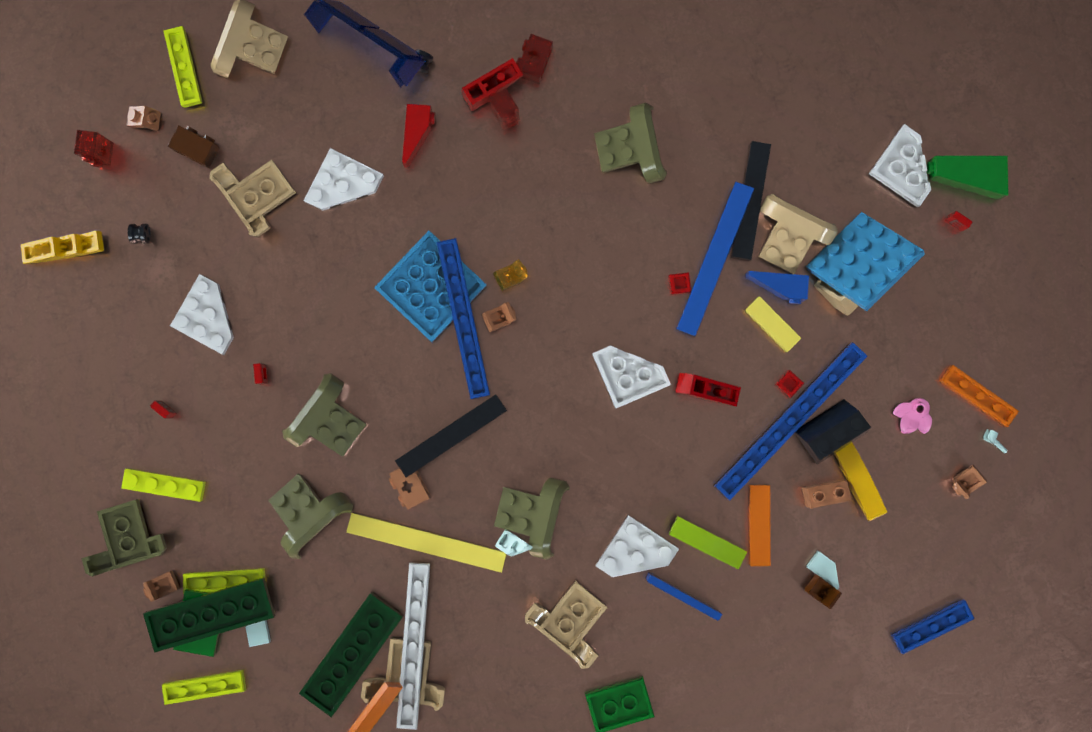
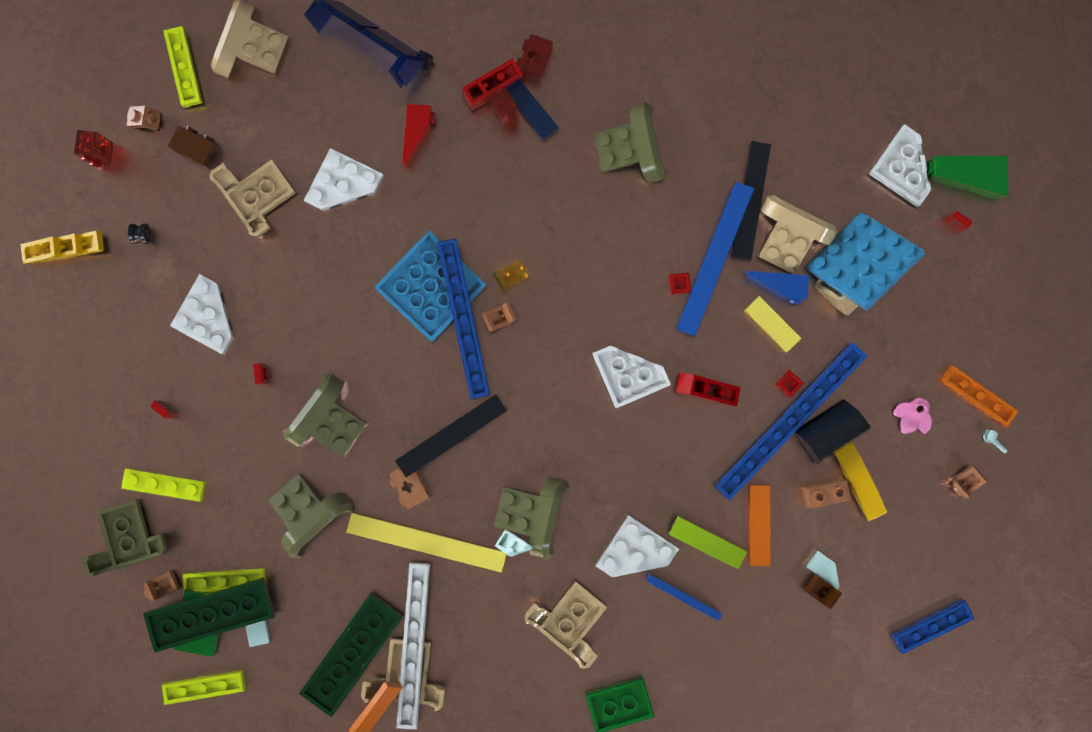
(532, 110): none -> dark blue tile

